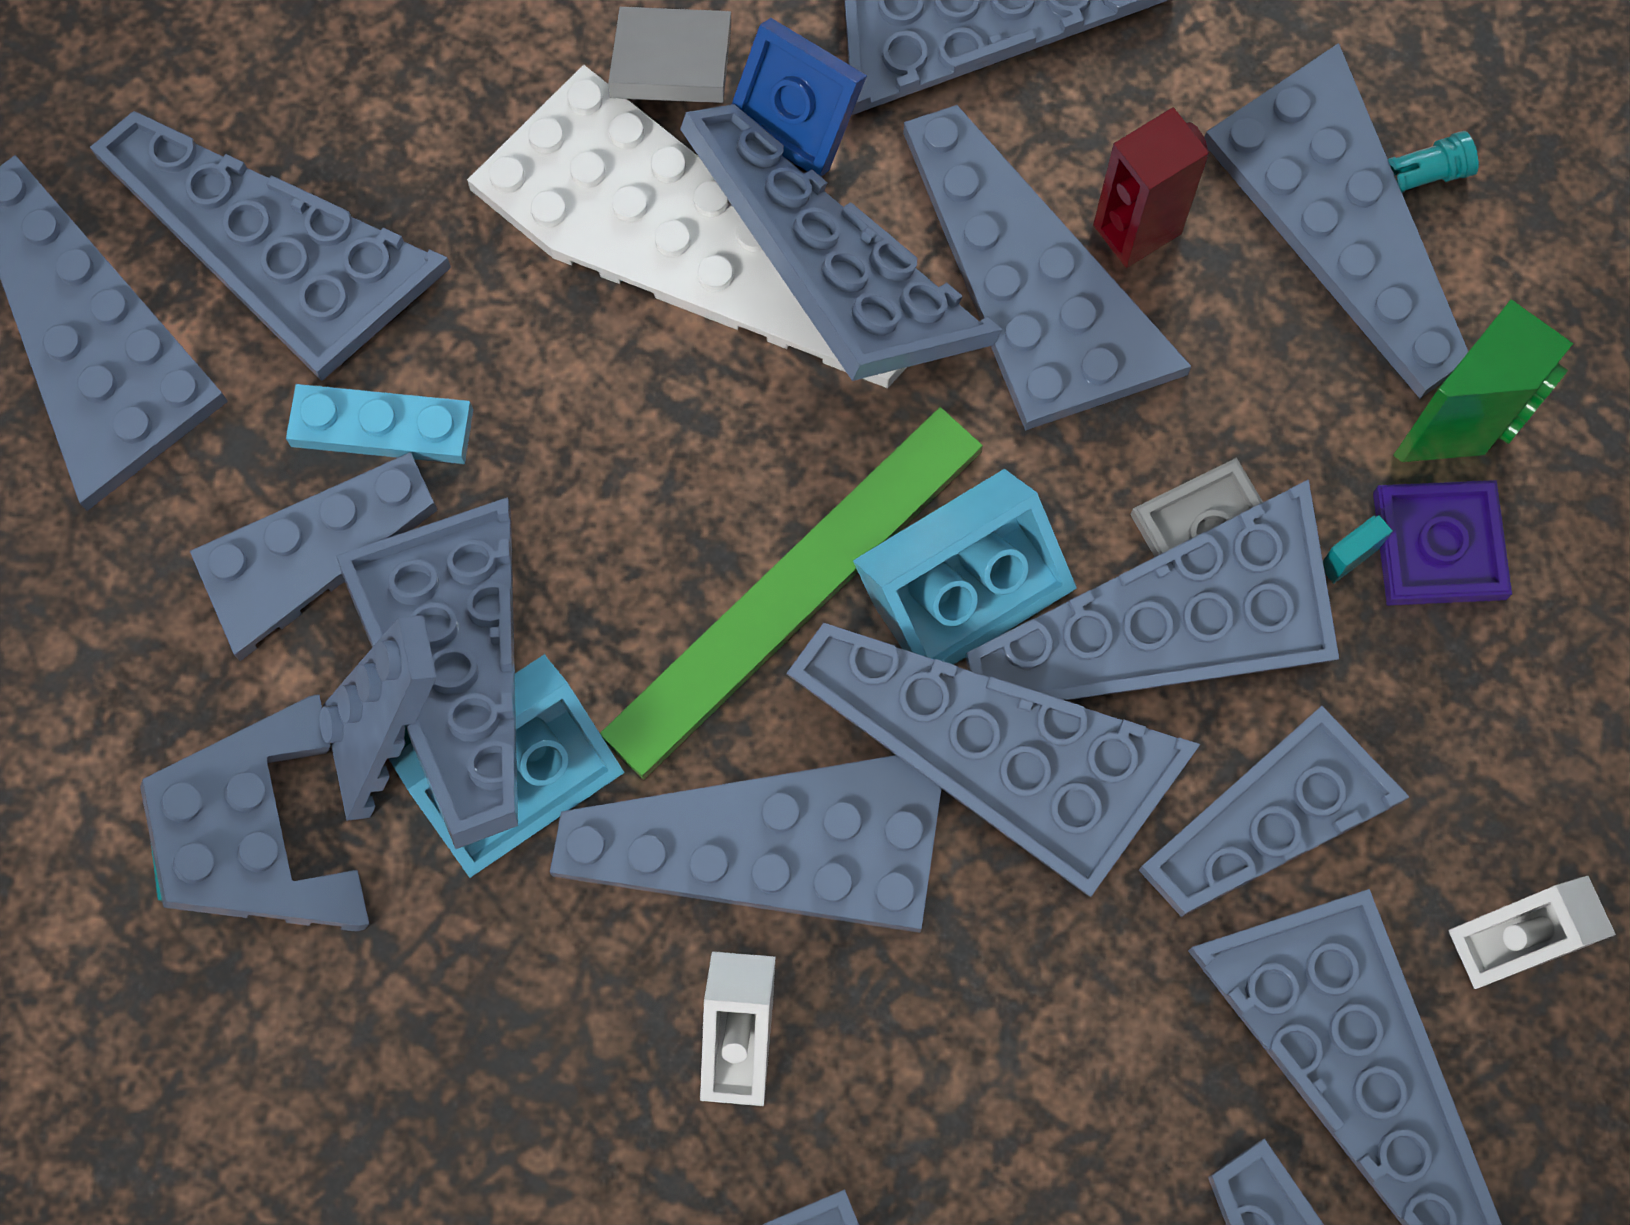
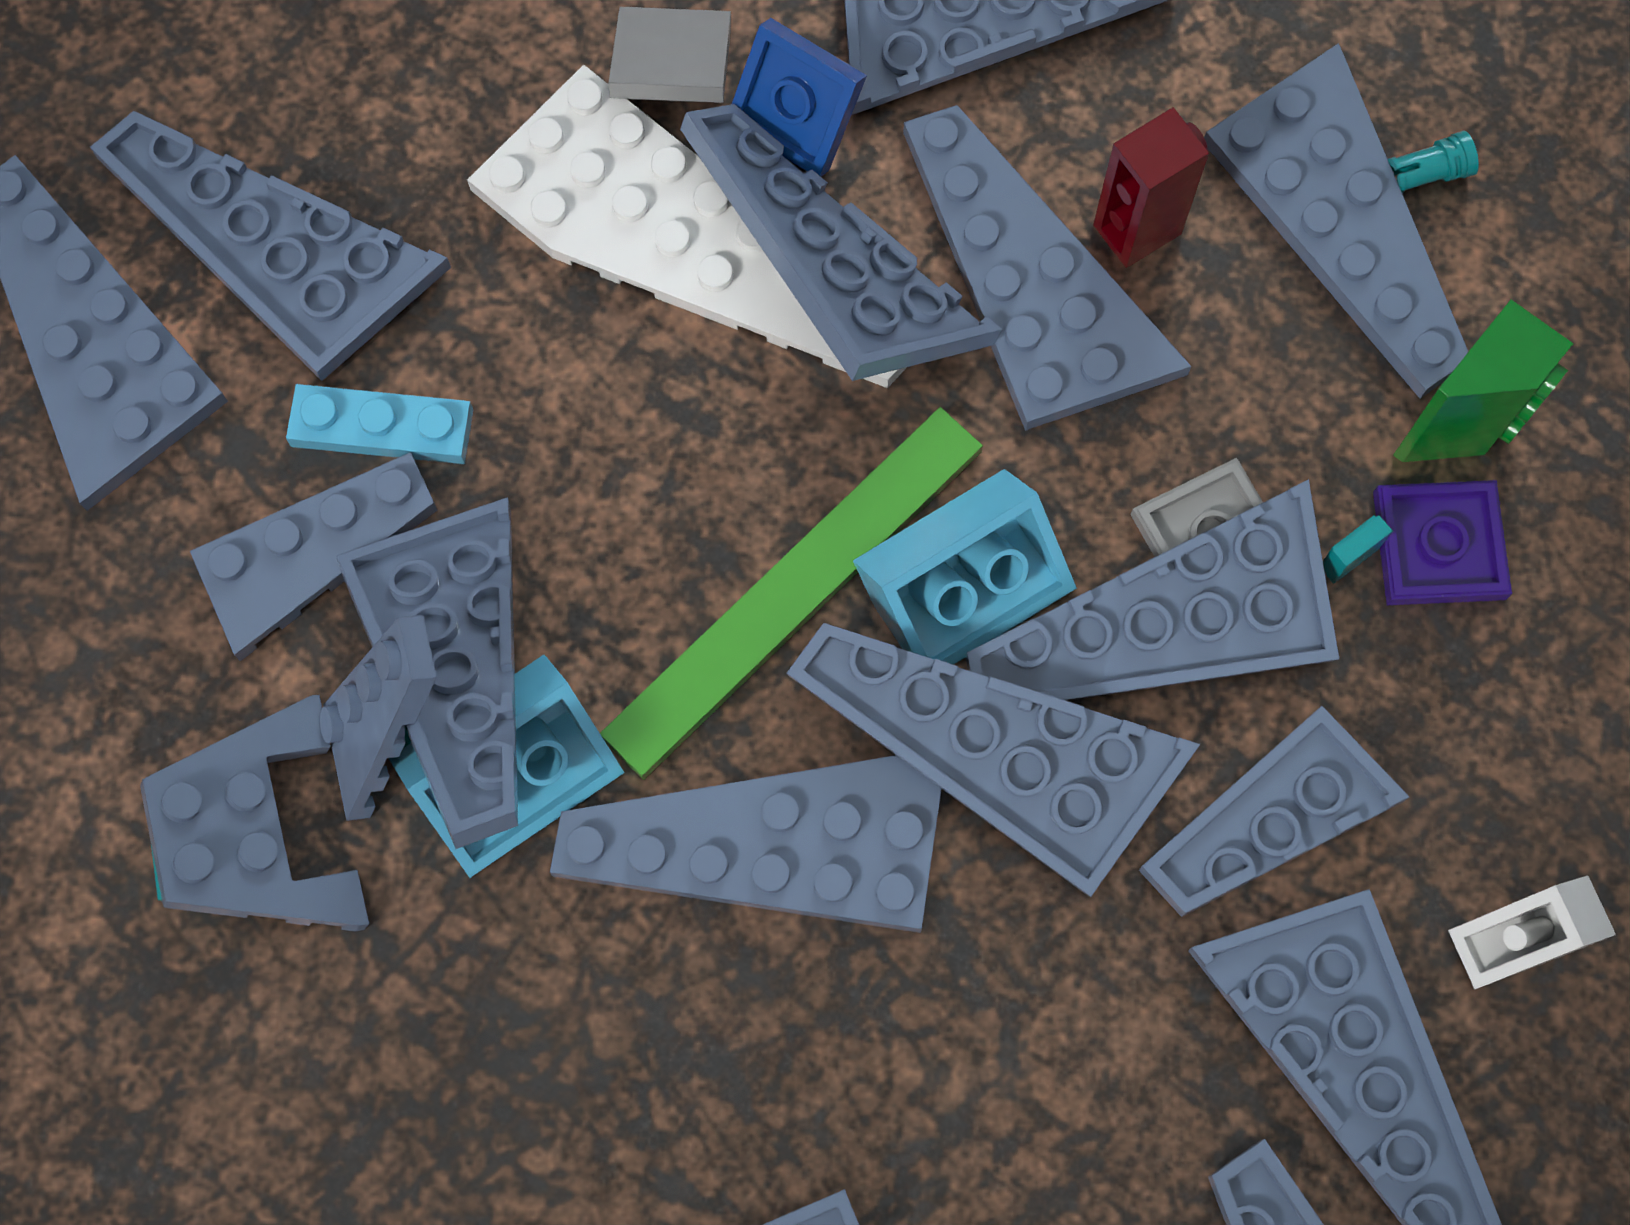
(737, 1028): white slope -> none

